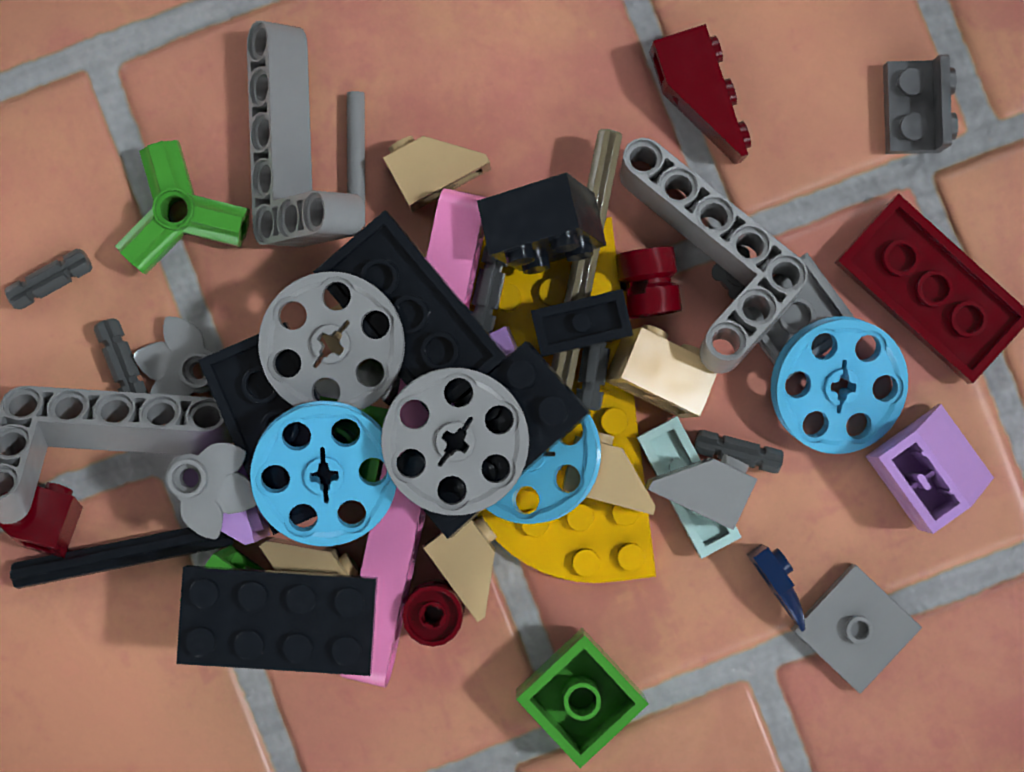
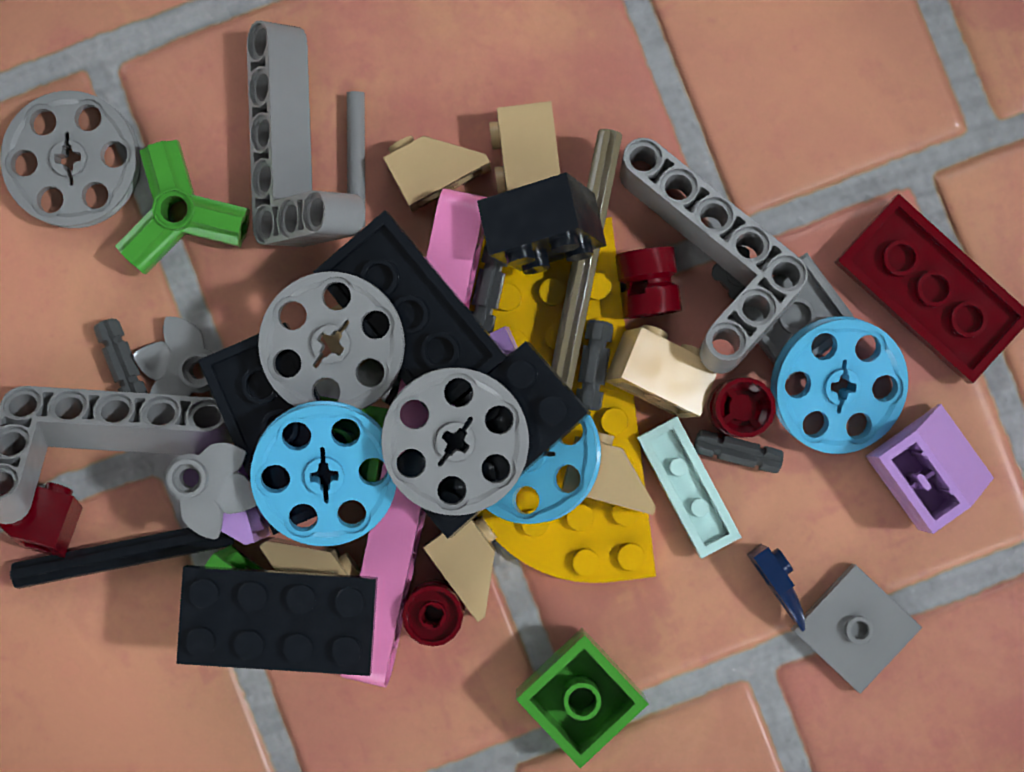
(48, 279): dark grey axle -> none
(51, 148): none -> light grey wedge
(526, 143): none -> tan brick
(582, 323): black plate -> none
(694, 84): dark red slope -> none
(708, 488): light grey slope -> none
(741, 407): none -> dark red wheel
(919, 106): flat silver bracket -> none

